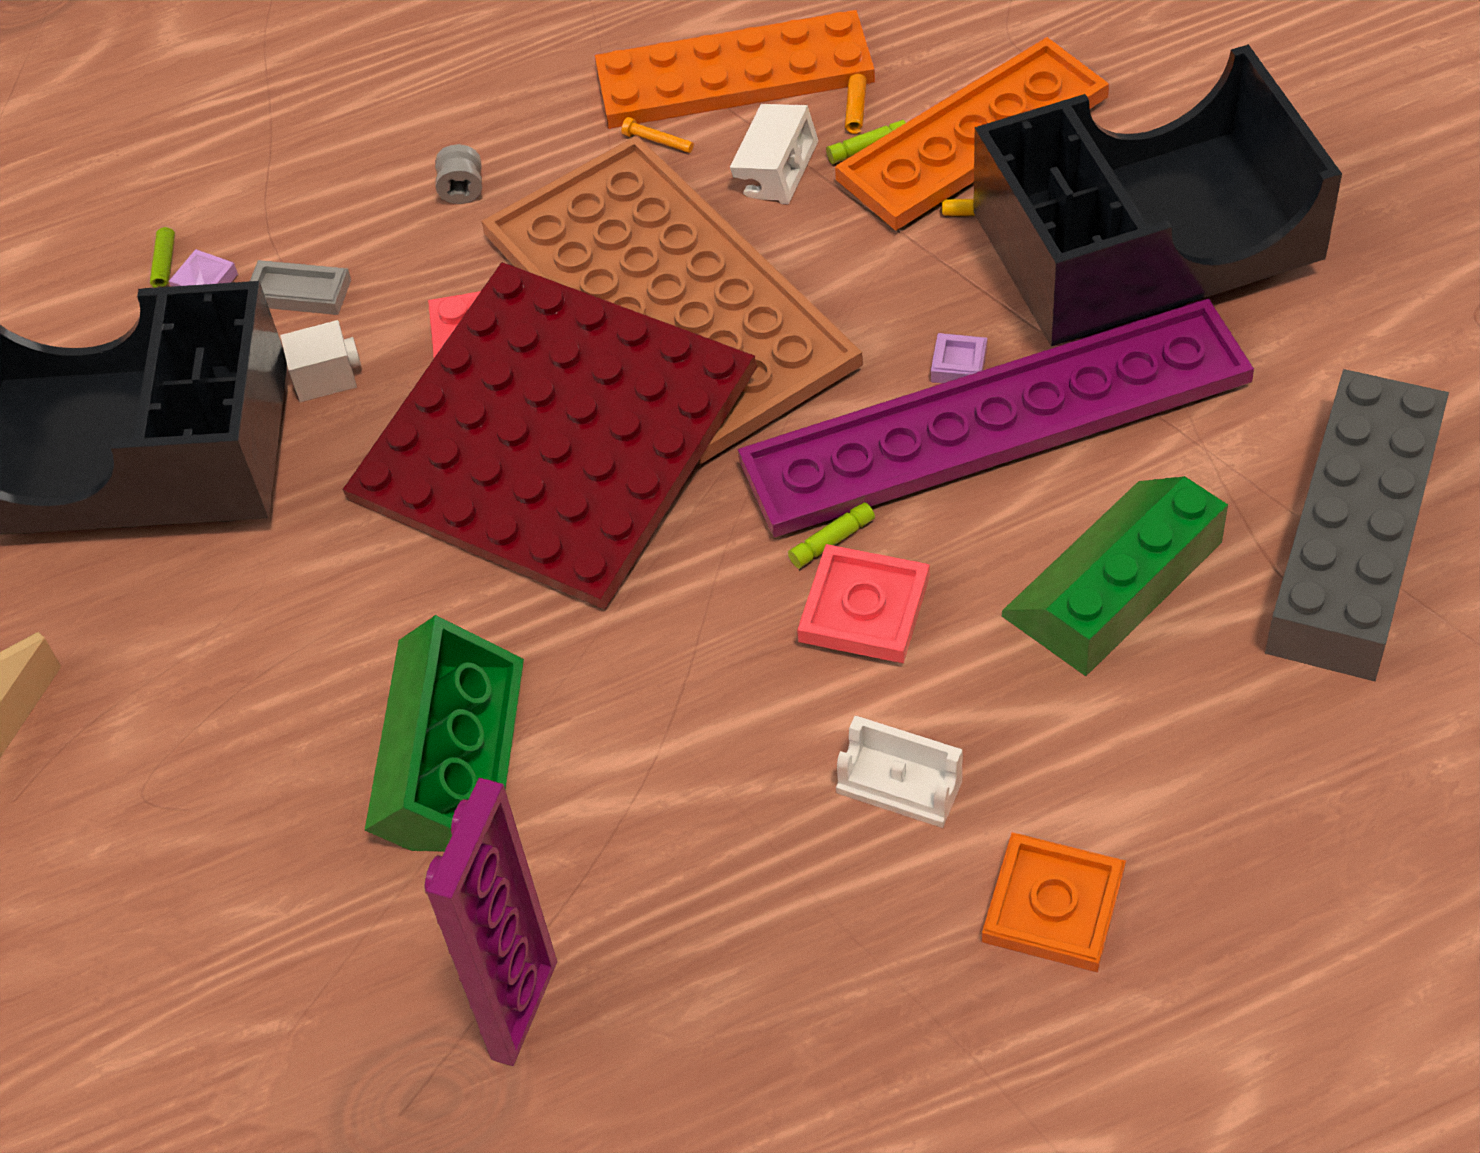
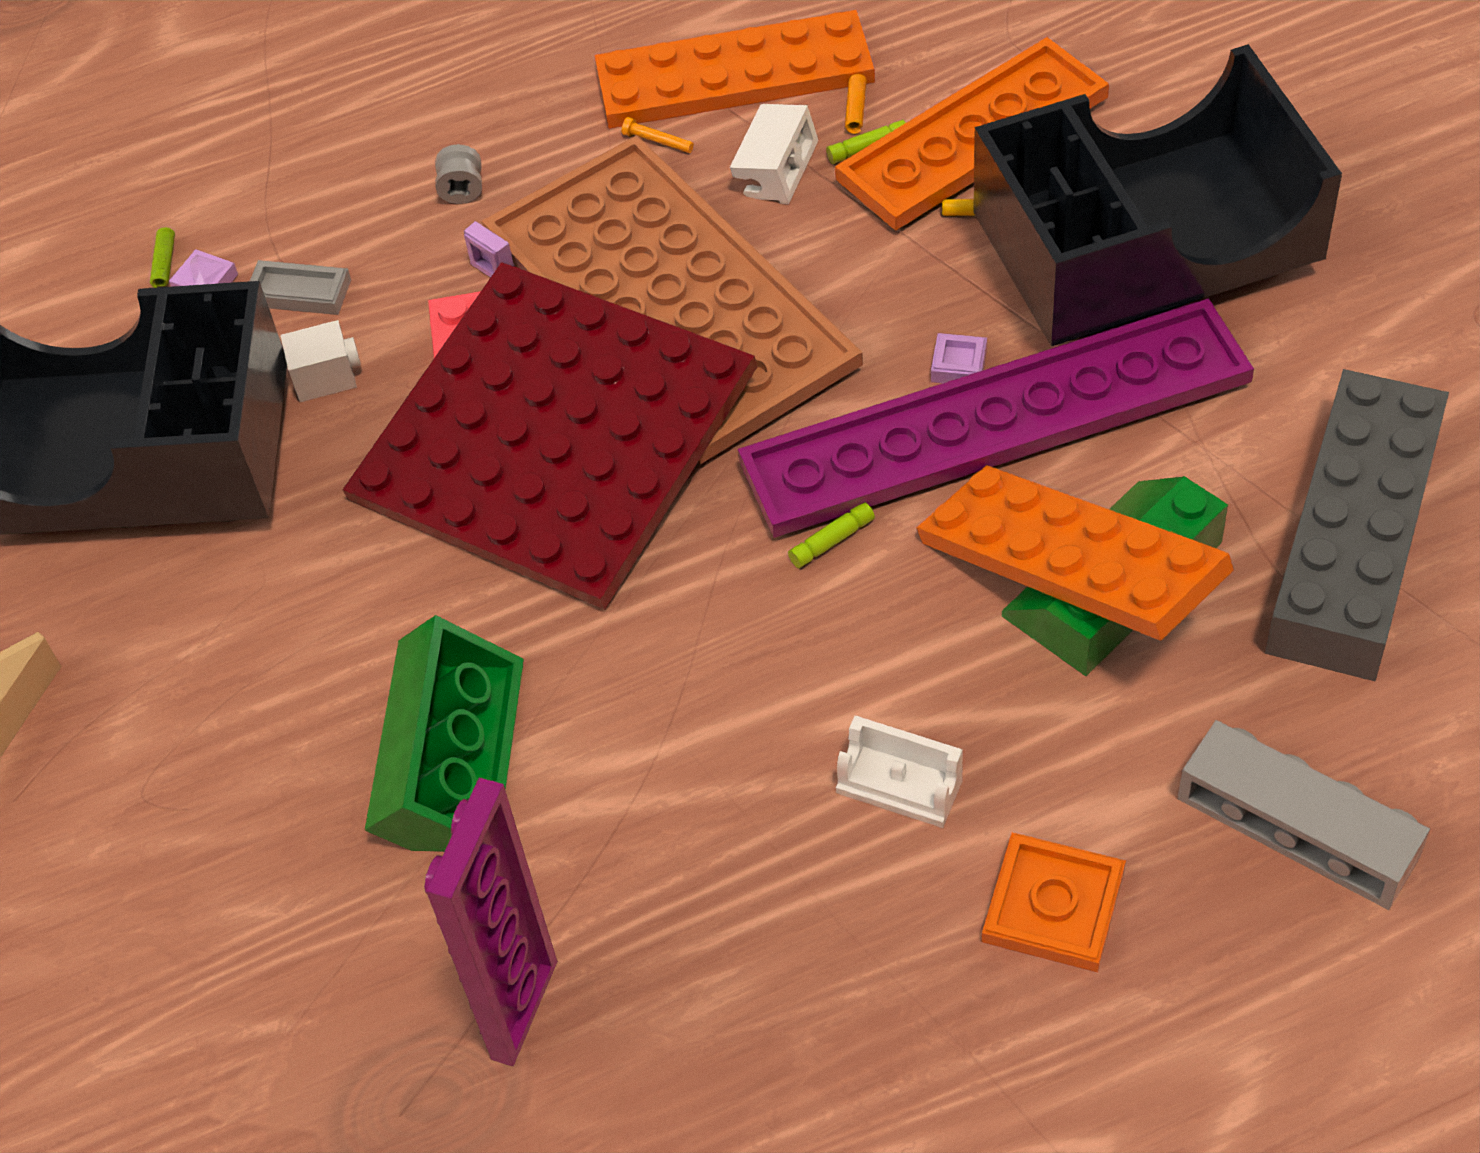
(486, 249): none -> lavender tile
(864, 603): coral plate -> none
(1076, 551): none -> orange plate
(1303, 813): none -> light grey brick

